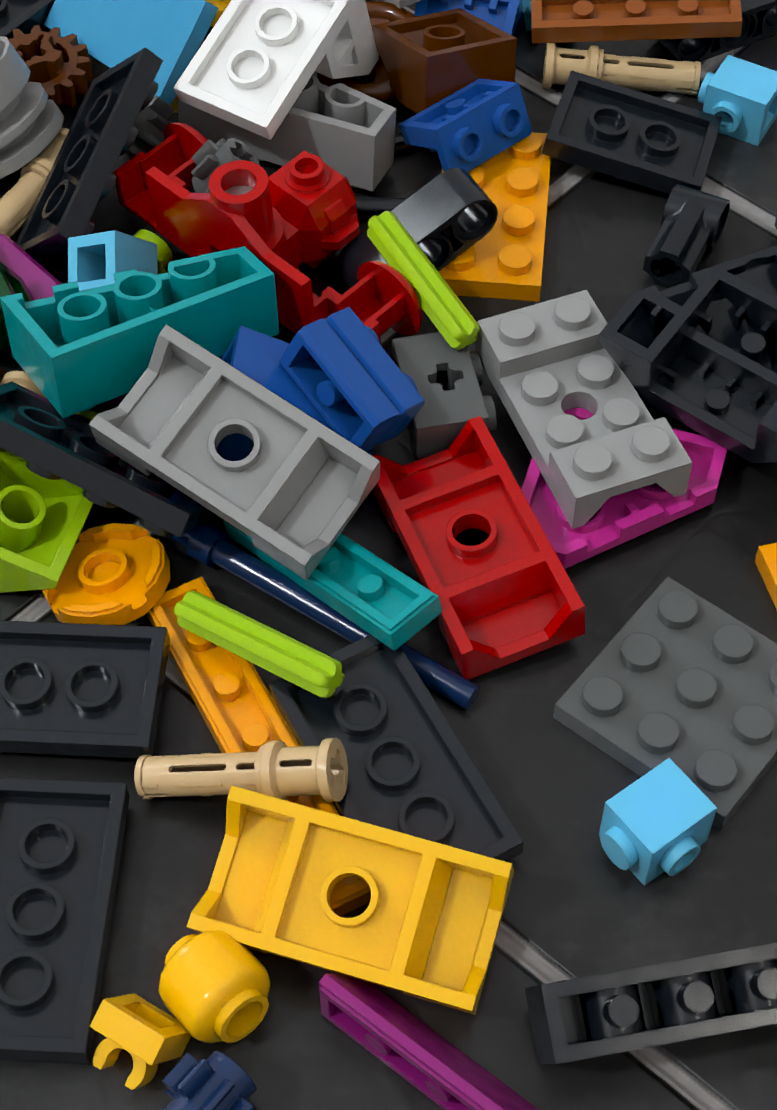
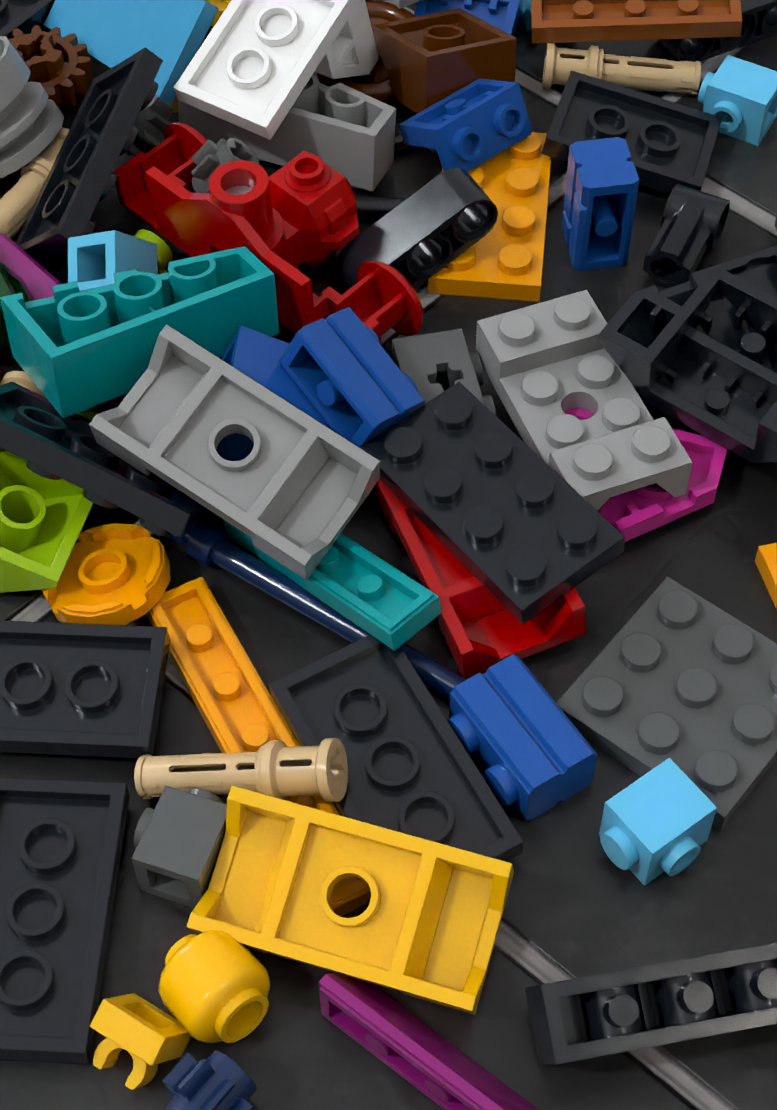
(179, 844): none -> dark grey brick
(259, 644): lime axle -> none
(435, 294): lime axle -> none
(493, 502): none -> black plate
(520, 738): none -> blue brick
(599, 203): none -> blue brick

